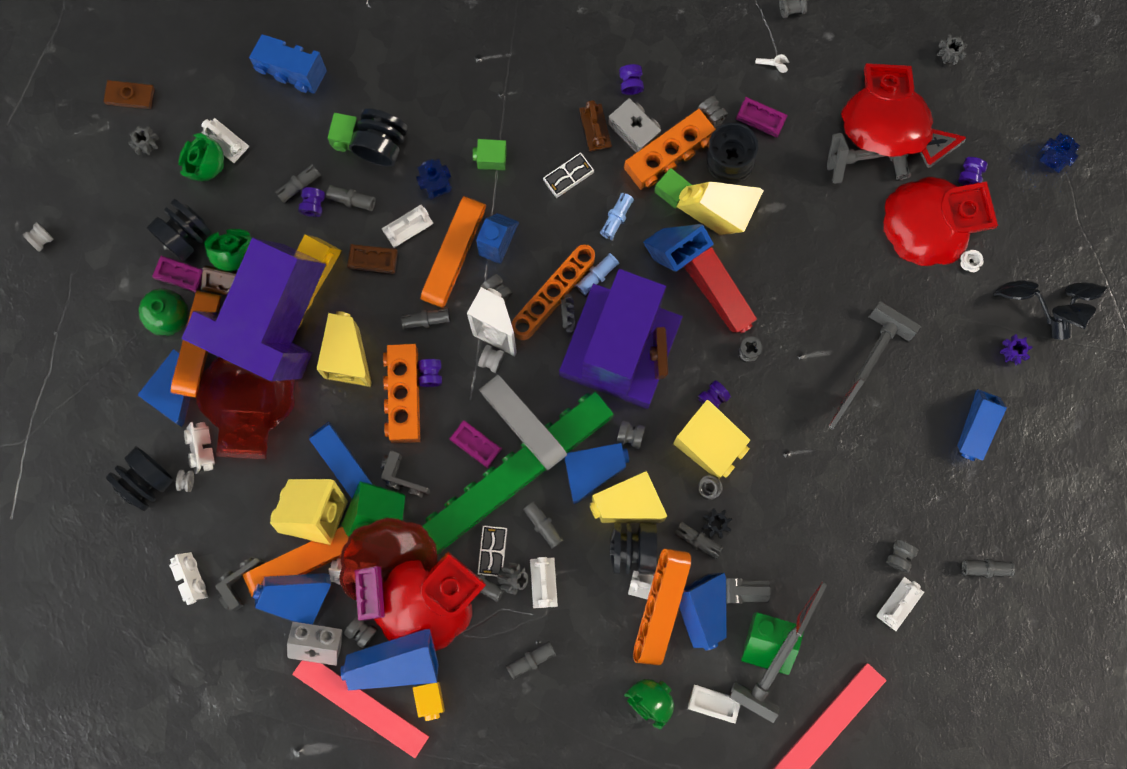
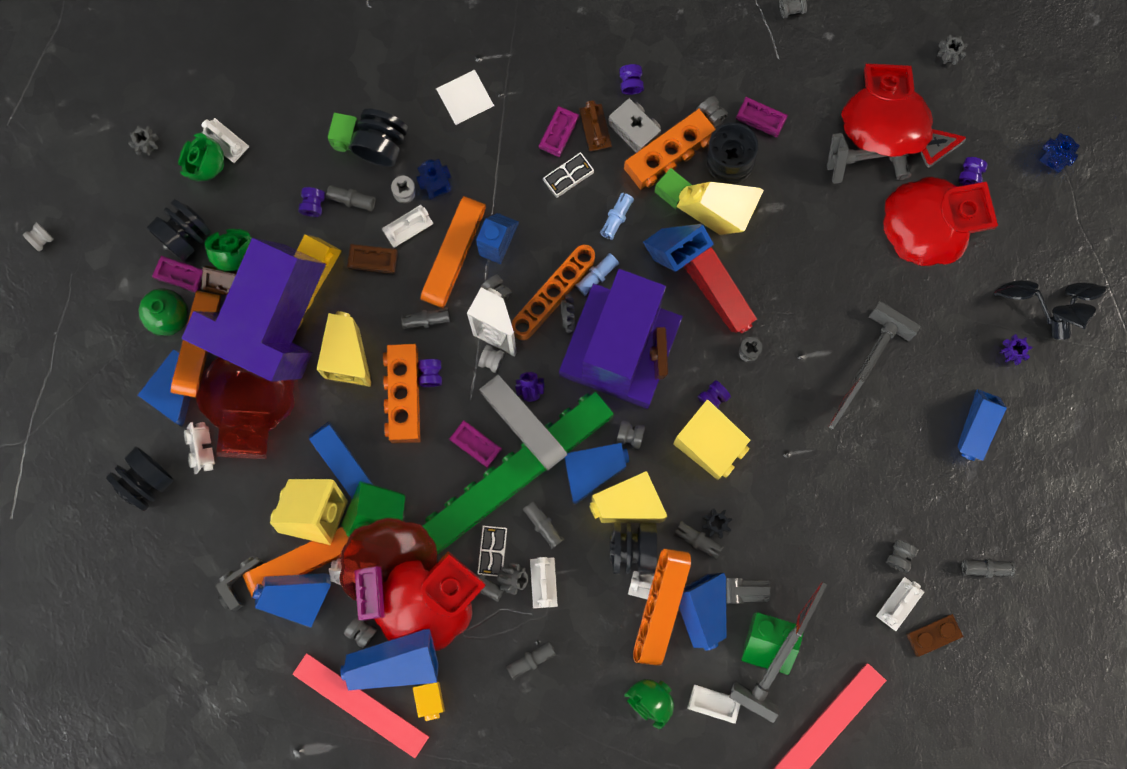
(129, 94): reddish brown plate -> none
(184, 480): light grey bush -> none
(185, 568): white hinge -> none
(288, 64): blue wedge -> none
(297, 183): dark grey pin -> none
(314, 643): light grey brick -> none
(390, 466): dark grey bracket -> none
(404, 194): none -> light grey wheel
(465, 97): none -> white sticker
(490, 154): bright green brick -> none
(529, 386): none -> dark purple gear
(558, 131): none -> magenta plate
(704, 489): dark grey plate -> none
(777, 61): white hand -> none
(934, 635): none -> reddish brown plate
(977, 259): white plate -> none

